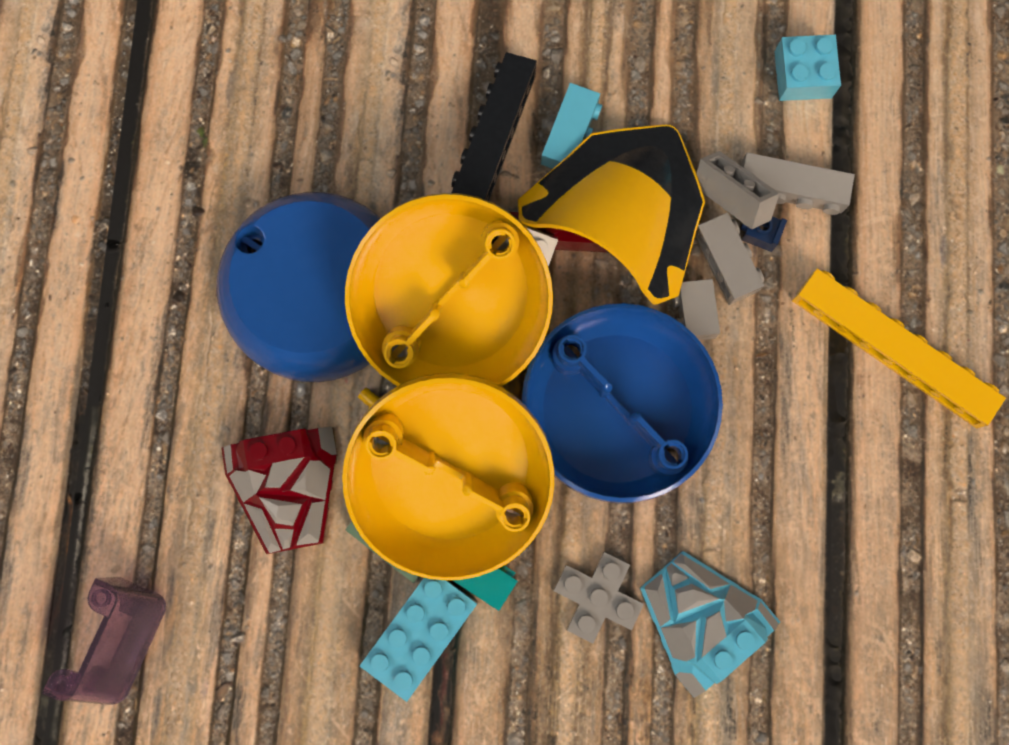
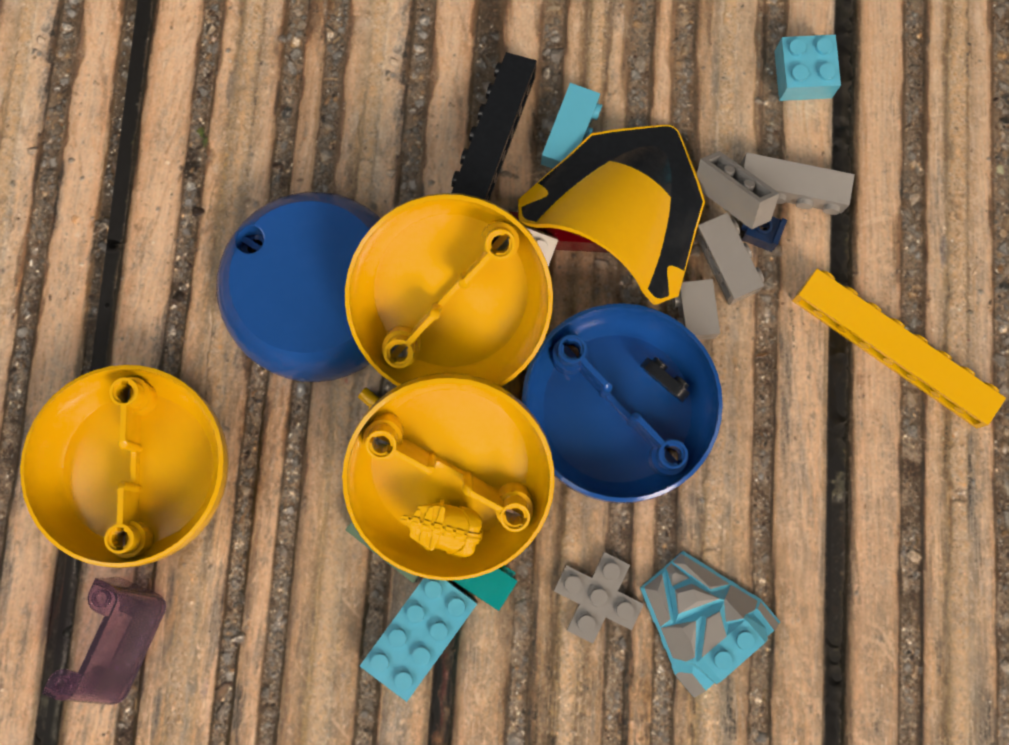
(124, 466): none -> yellow cylinder
(284, 485): wedge -> none
(445, 528): none -> yellow helmet
(675, 385): none -> black plate

